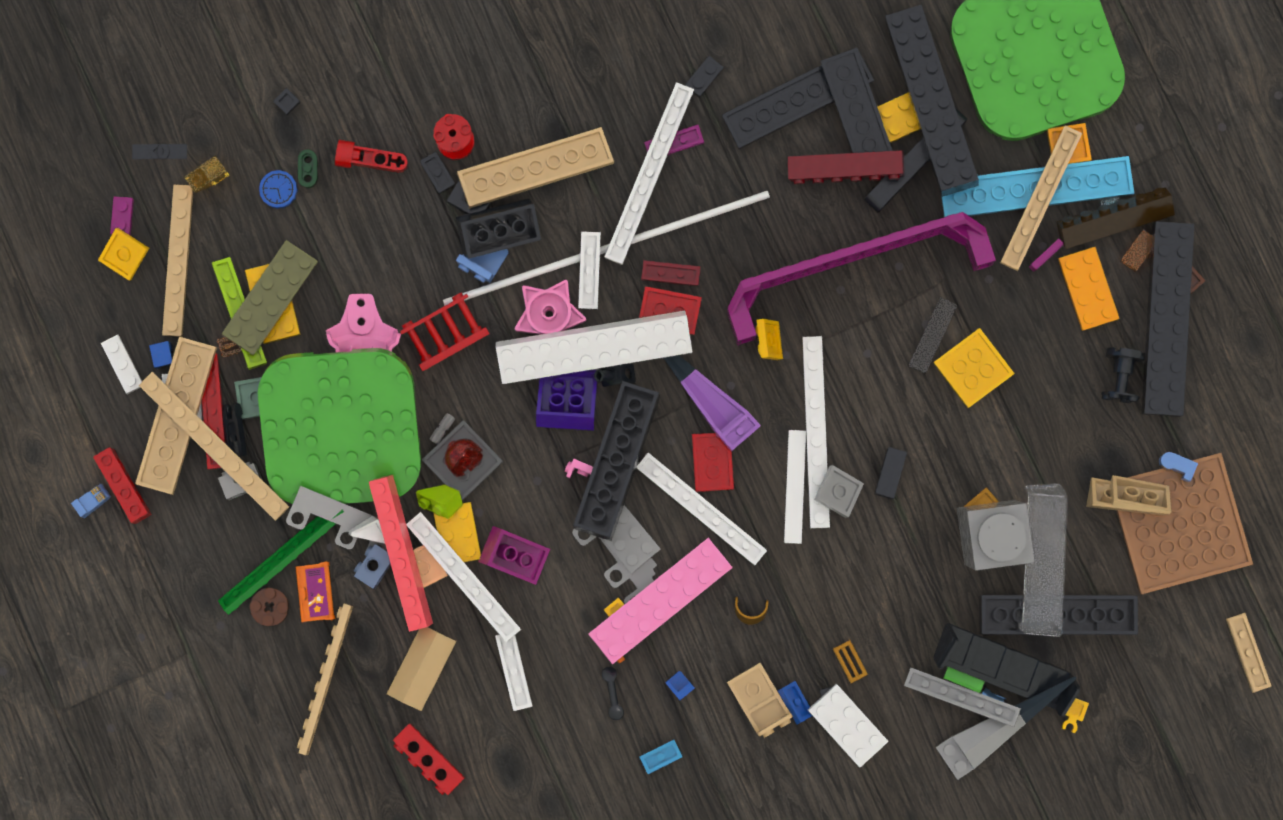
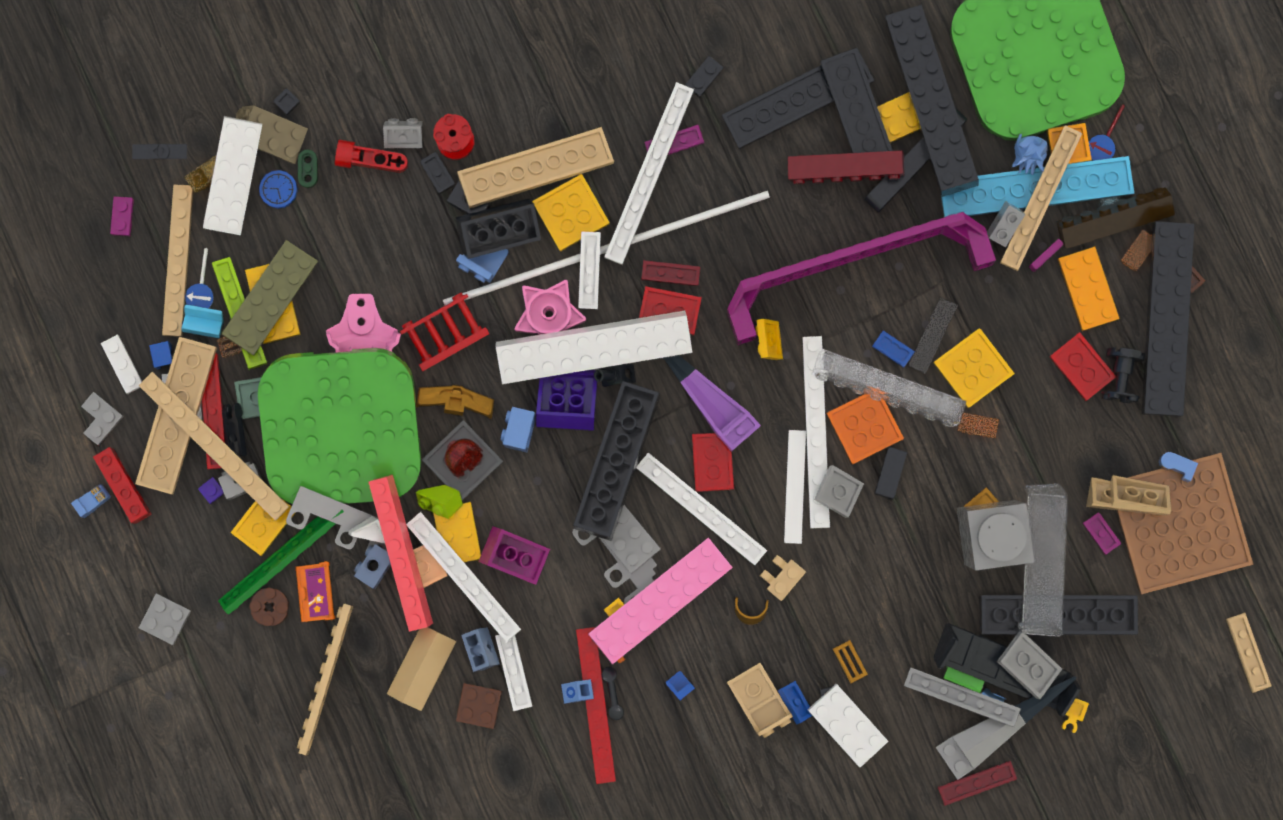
(105, 418): none -> light grey plate
(123, 254): yellow tile -> none
(164, 619): none -> light grey plate
(200, 294): none -> blue piece
(202, 321): none -> medium azure panel
(211, 490): none -> dark purple plate
(232, 175): none -> white plate
(259, 529): none -> yellow plate
(278, 135): none -> dark tan bracket
(403, 133): none -> light grey bracket
(439, 432): light grey piece -> none
(453, 776): red brick -> none
(455, 400): none -> pearl gold plate
(478, 706): none -> reddish brown plate
(480, 649): none -> sand blue brick
(519, 429): none -> medium blue brick
(570, 211): none -> yellow plate
(577, 691): none -> medium blue brick
(583, 469): bright pink bracket -> none
(596, 708): none -> red plate
(661, 756): dark azure plate -> none
(785, 580): none -> tan plate
(864, 427): none -> orange plate
(888, 387): none -> clear brick
(893, 349): none -> blue plate
(977, 783): none -> dark red tile
(978, 425): none -> clear orange plate
(1005, 224): none -> light grey brick
(1029, 665): none -> light grey plate
(1030, 152): none -> medium blue hair
(1082, 366): none -> red plate
(1101, 533): none -> magenta plate
(1102, 146): none -> blue piece

